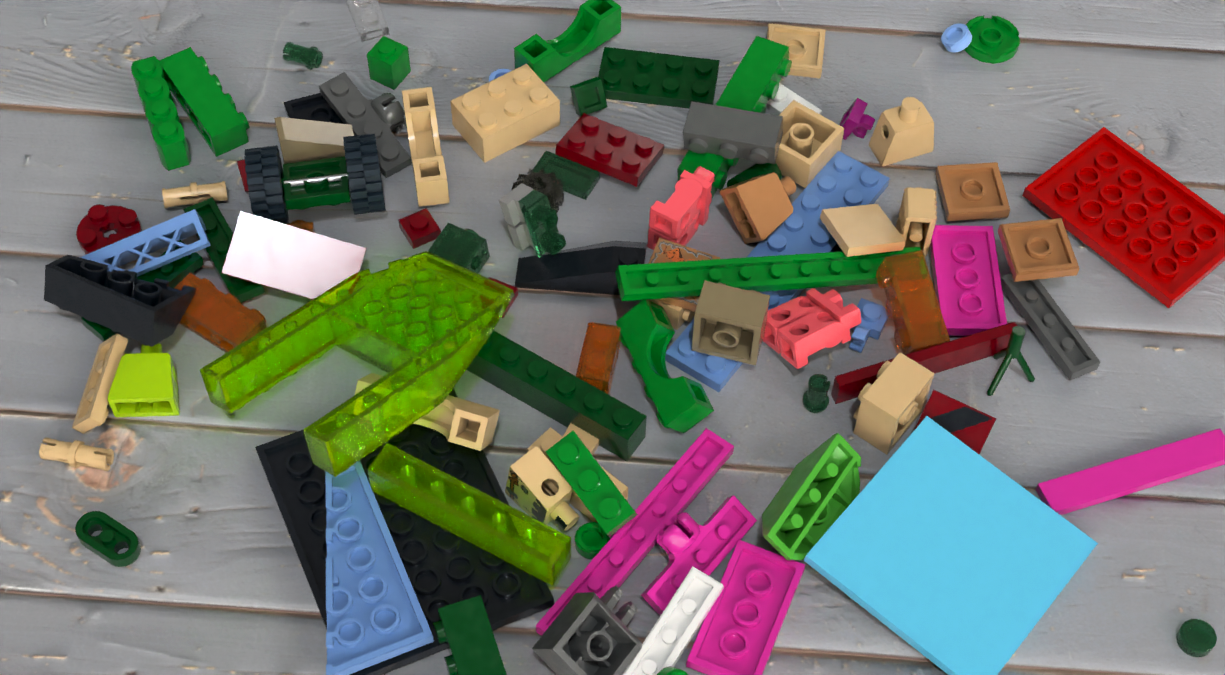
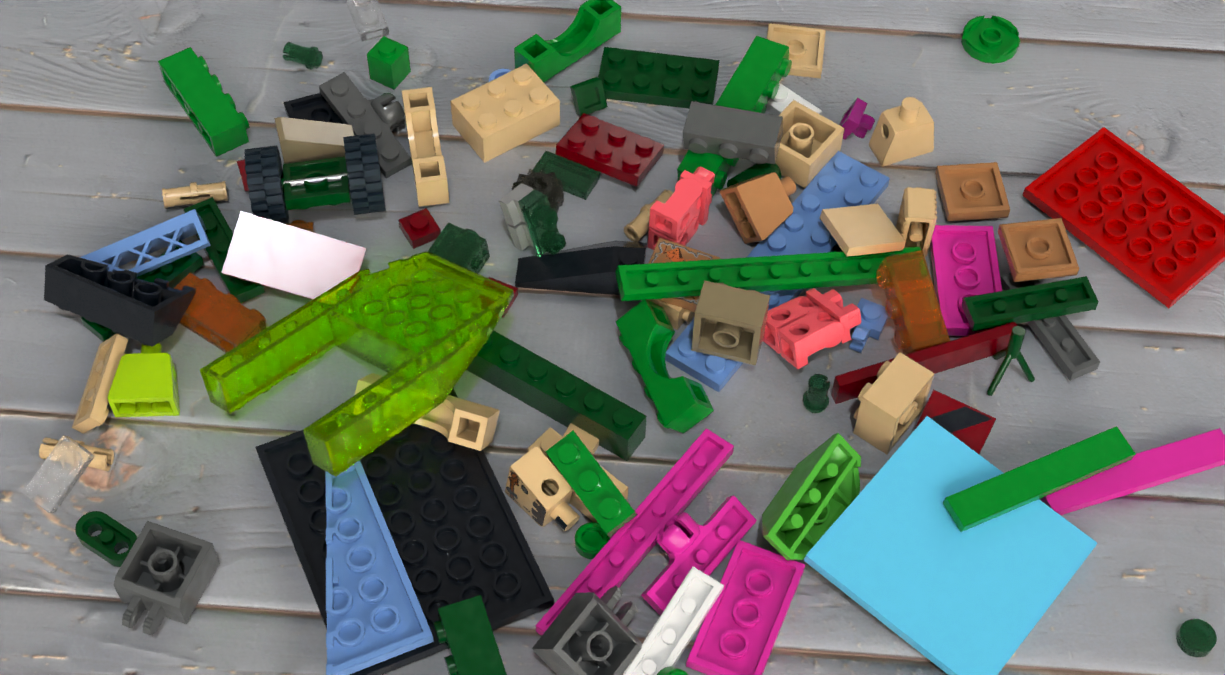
(58, 474): none -> clear plate
(103, 219): dark red plate -> none
(161, 113): green brick -> none
(164, 576): none -> dark grey hinge
(470, 514): clear neon green brick -> none
(599, 355): clear orange brick -> none
(640, 225): none -> tan pin
(956, 38): light blue tile -> none
(1029, 303): none -> dark green plate
(1038, 478): none -> green tile

